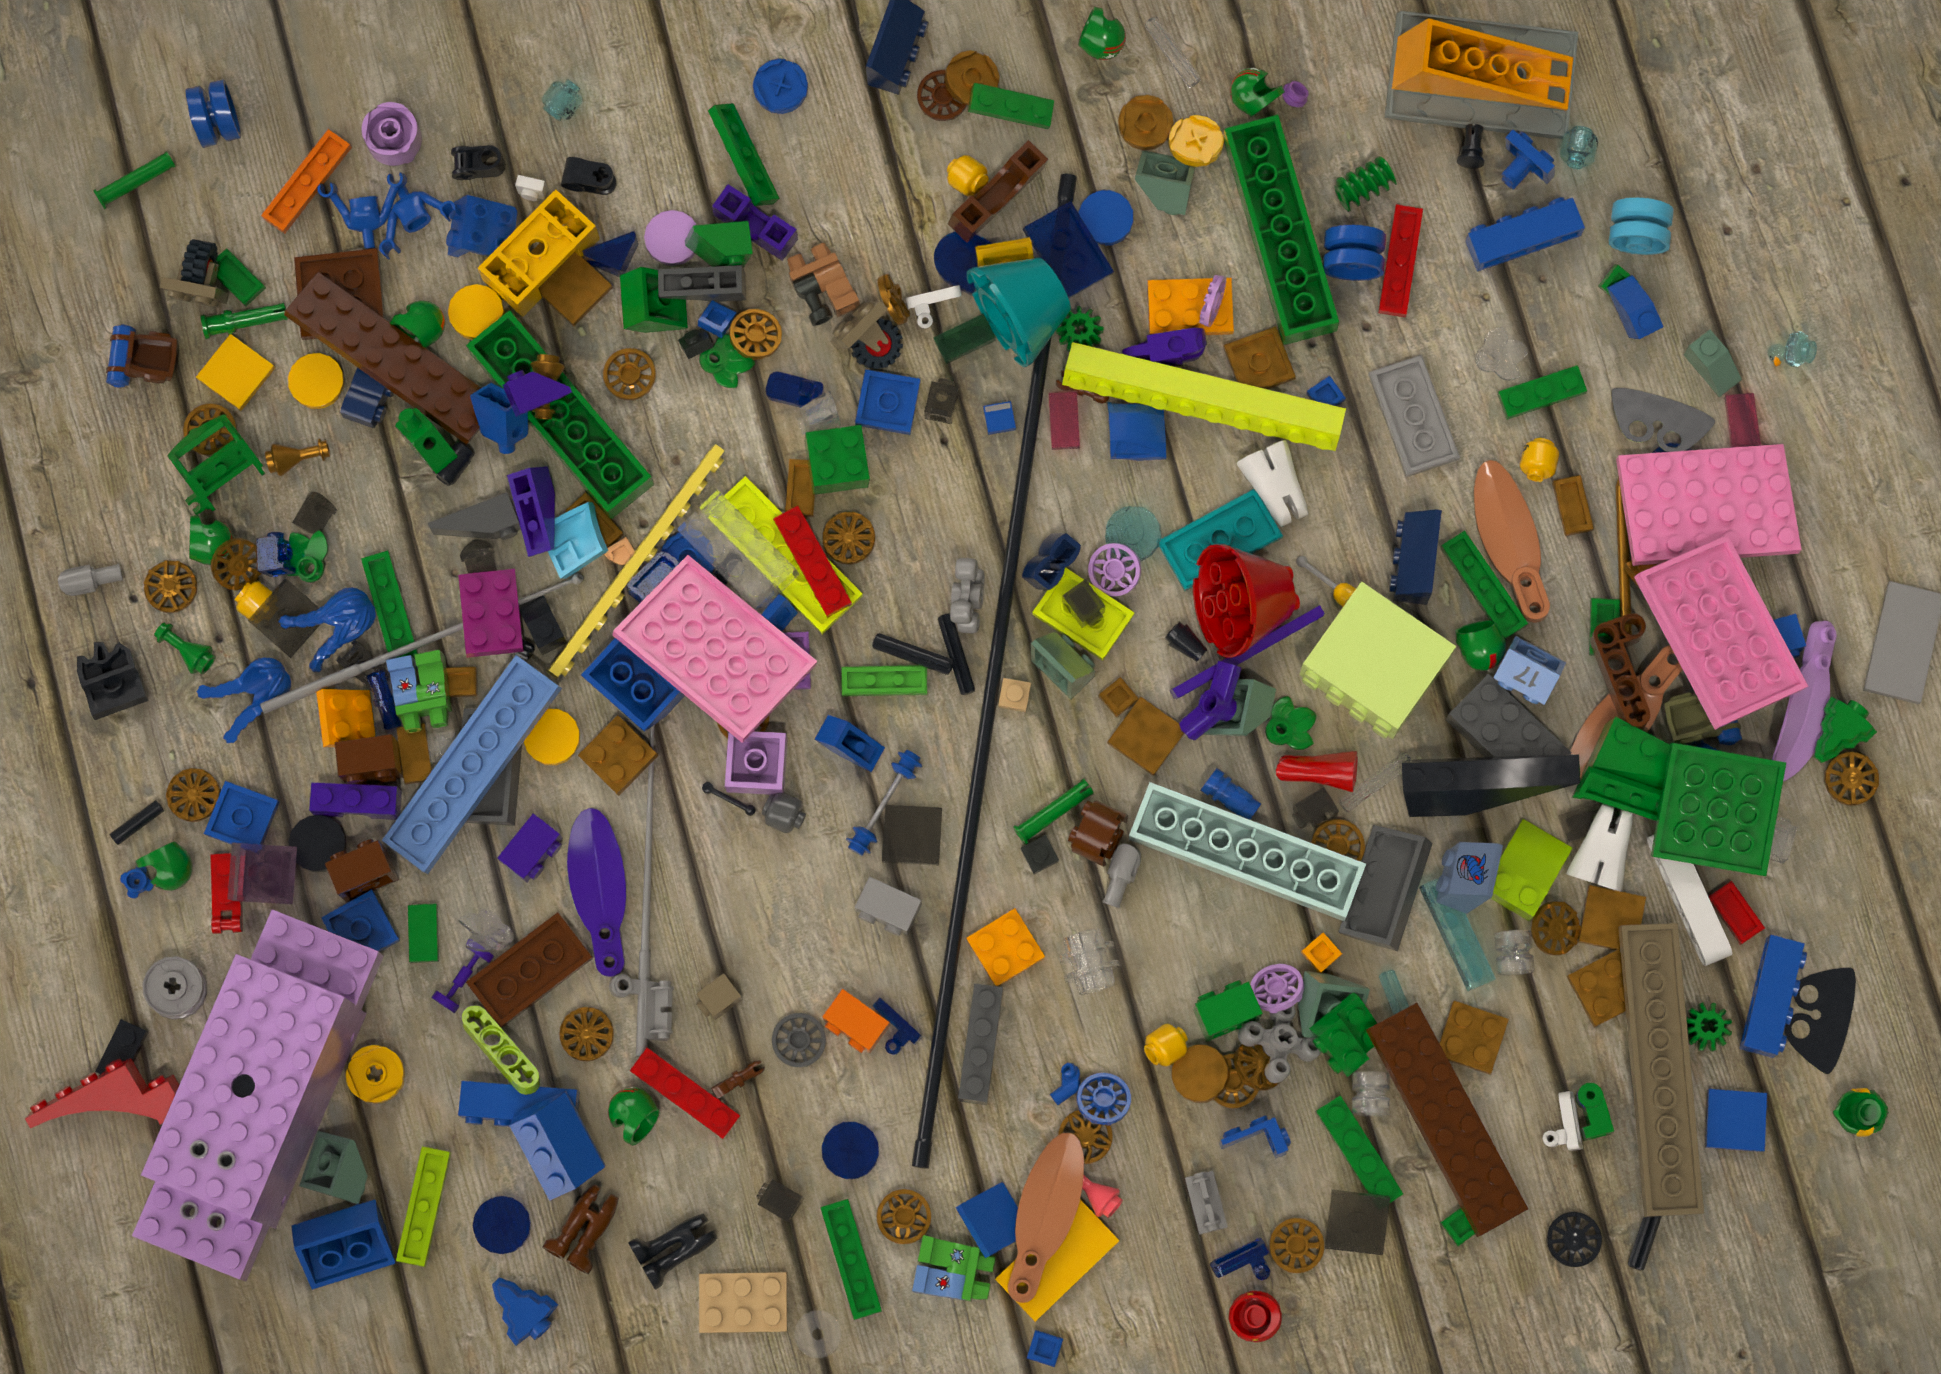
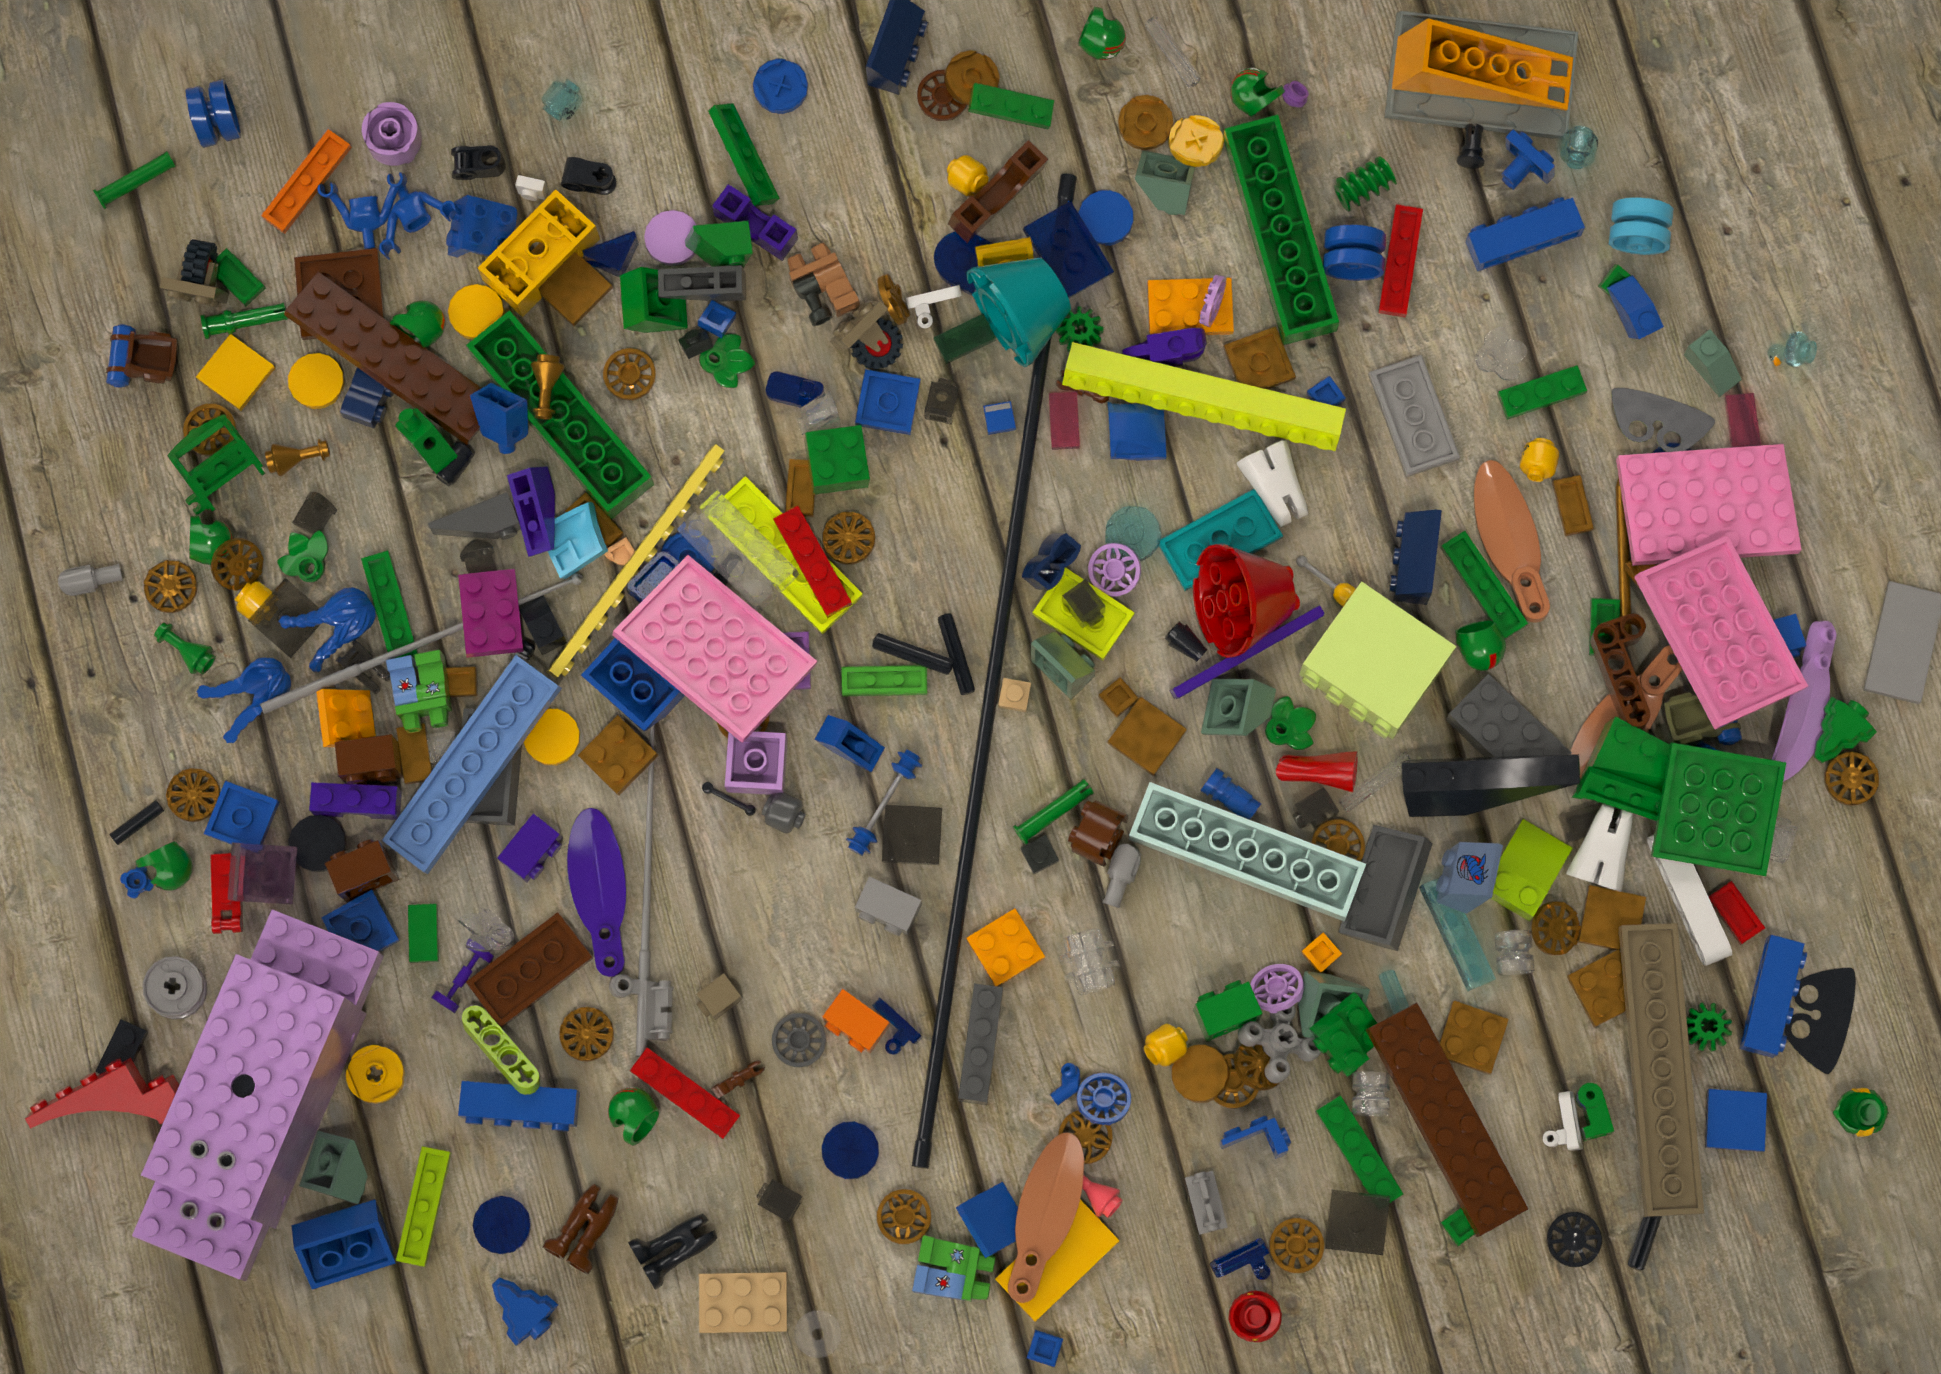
(110, 680): black plate -> none
(274, 555): clear blue brick -> none
(384, 699): clear blue pin -> none
(532, 391): dark purple slope -> none
(556, 1144): blue slope -> none
(755, 334): pearl gold wheel -> none
(780, 612): blue plate -> none
(851, 1259): green plate -> none
(967, 595): light grey gear -> none
(1214, 703): dark purple piece -> none
(1529, 671): medium blue brick -> none

